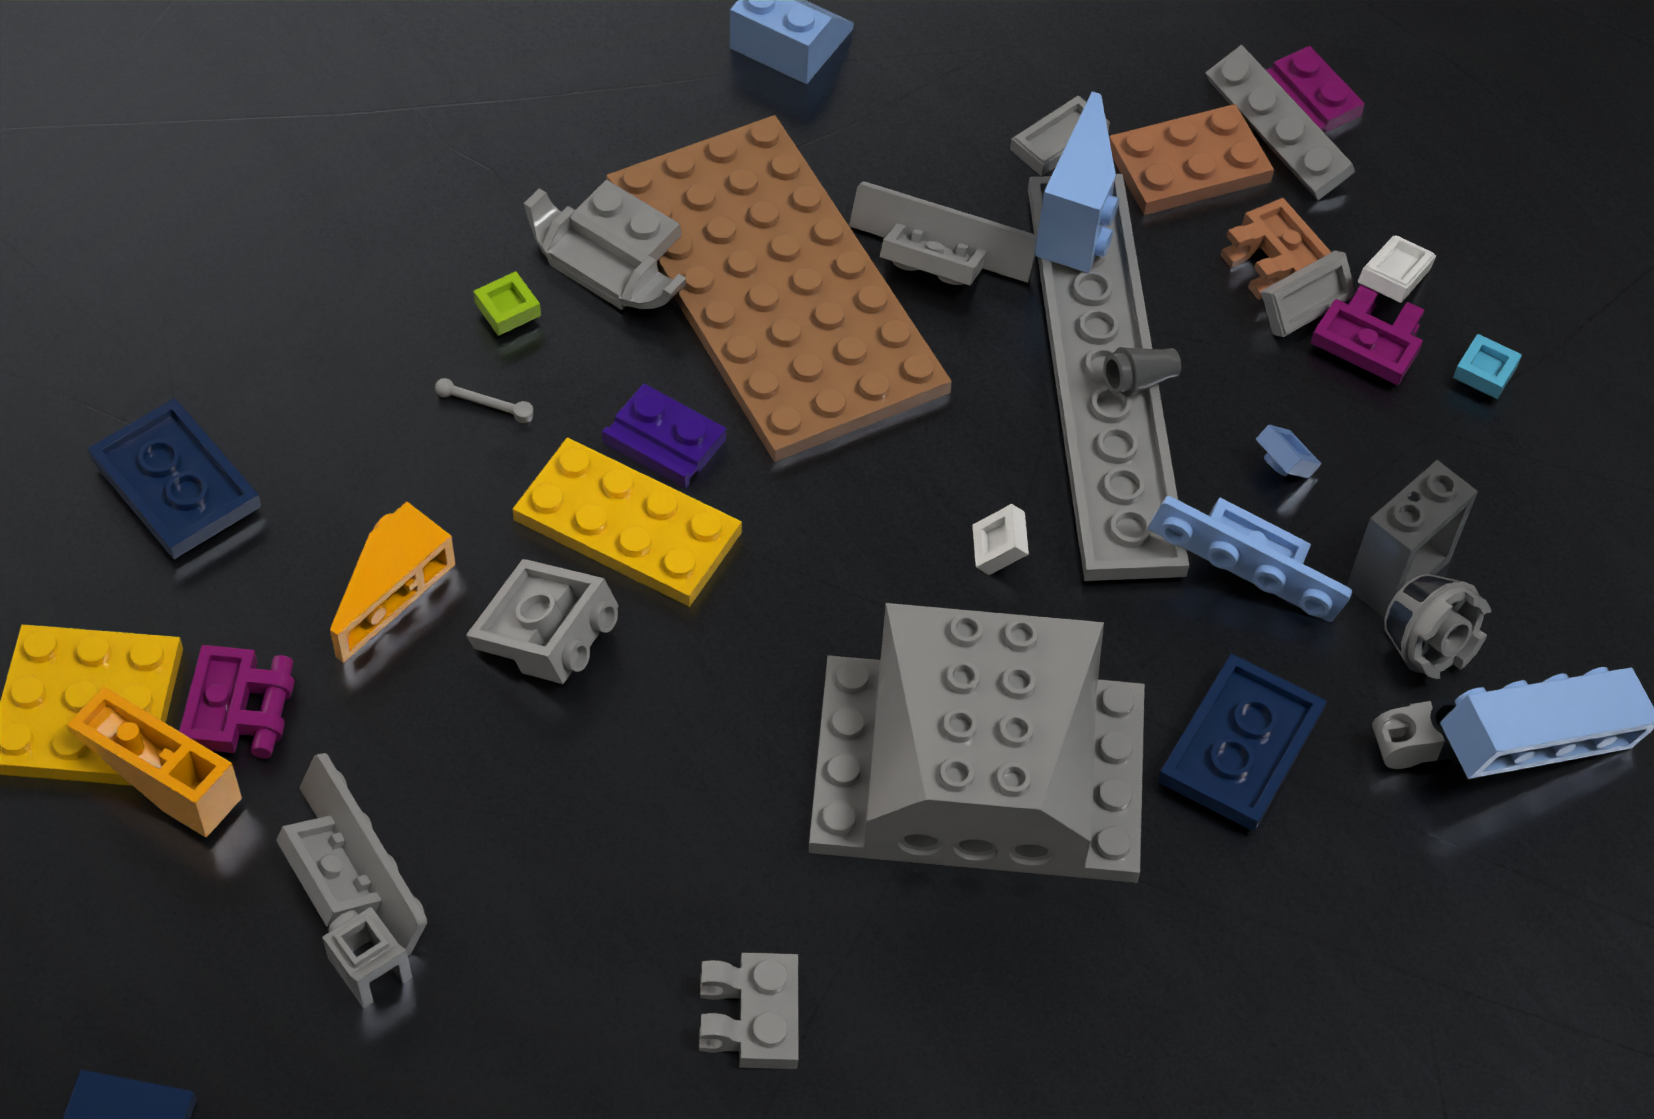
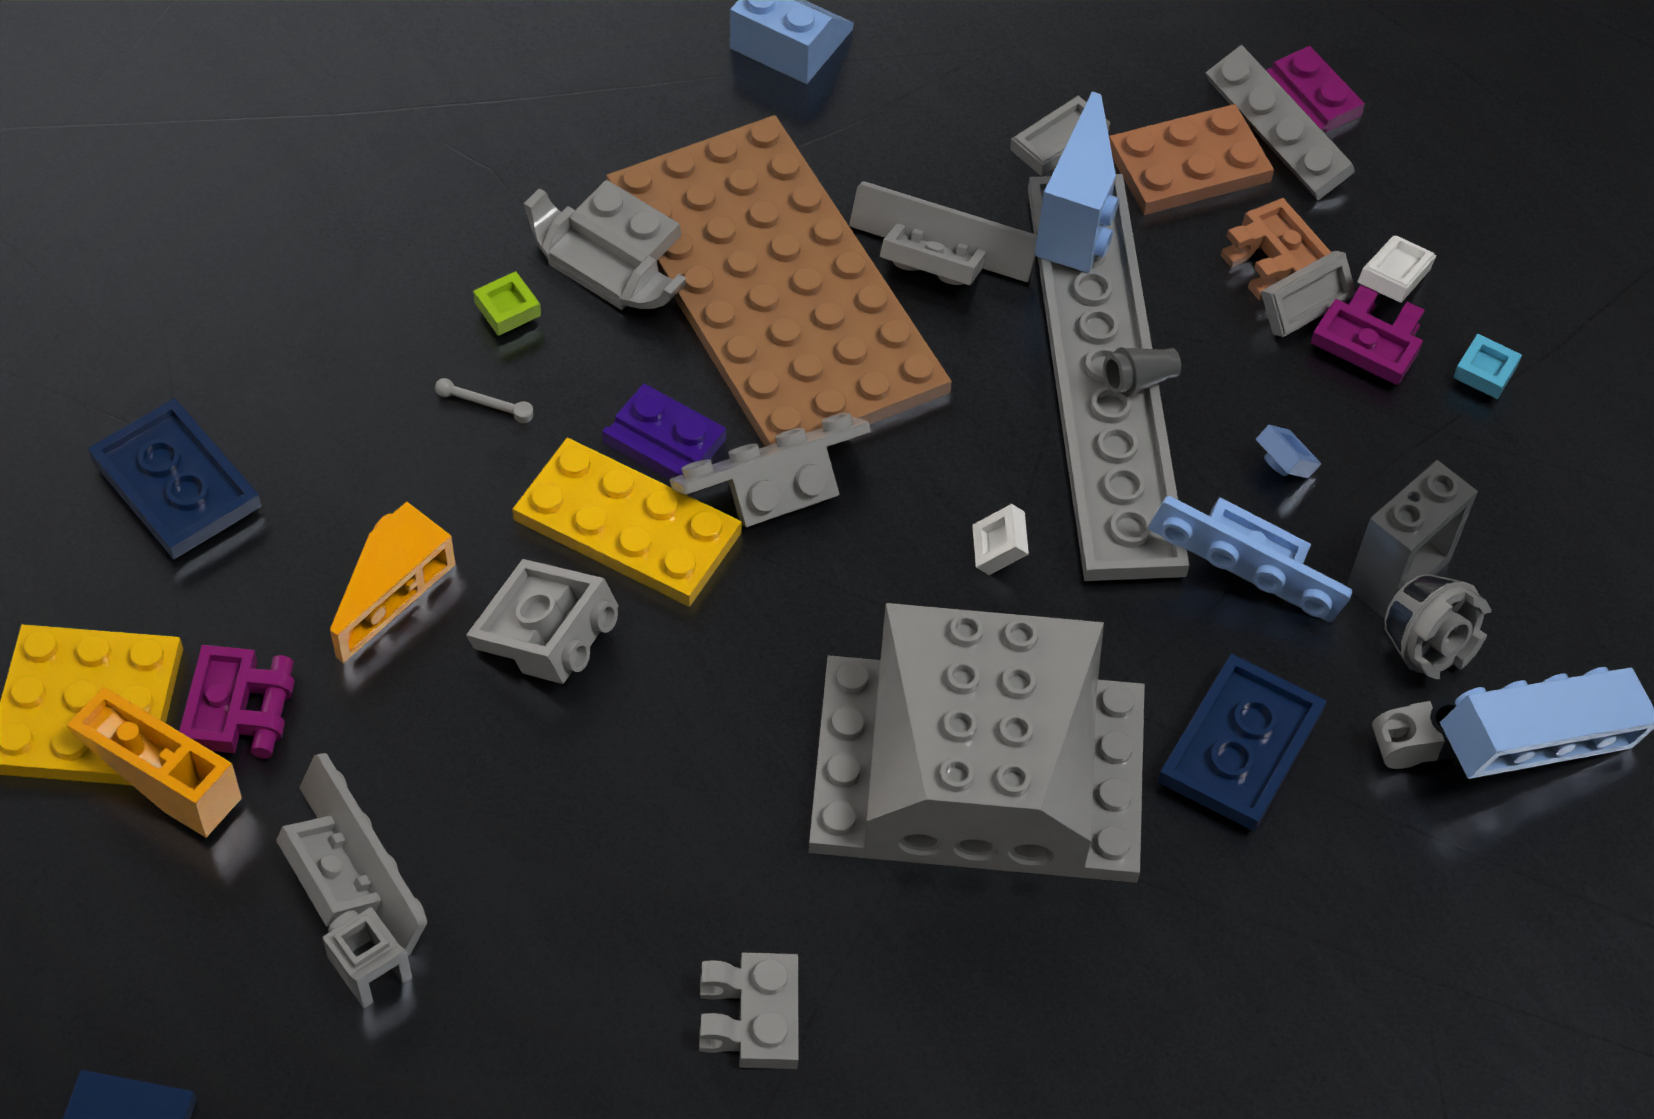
(779, 475): none -> light grey bracket

